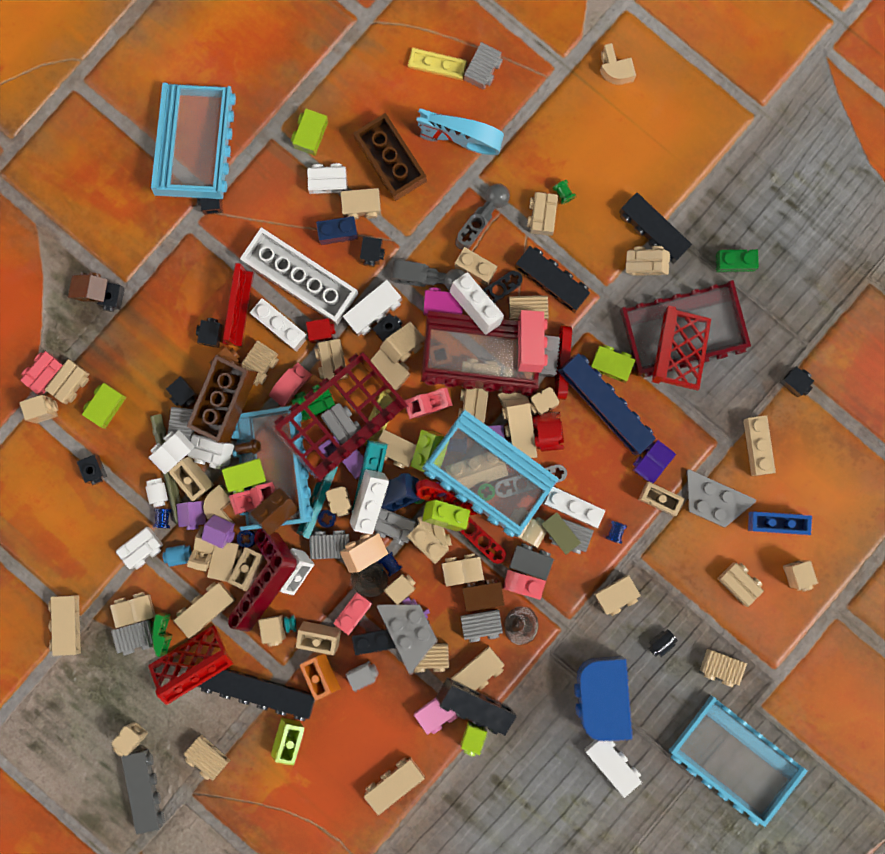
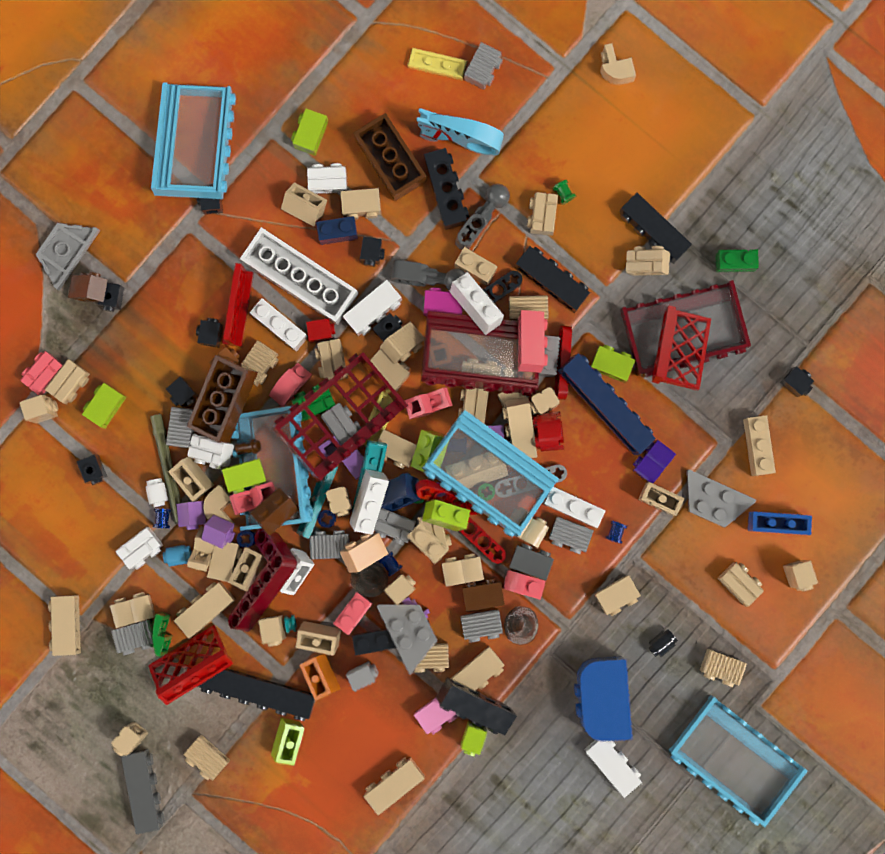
(64, 250): none -> light grey wing
(171, 451): white brick -> none
(304, 204): none -> tan brick
(439, 159): none -> black brick
(561, 533): olive tile -> none

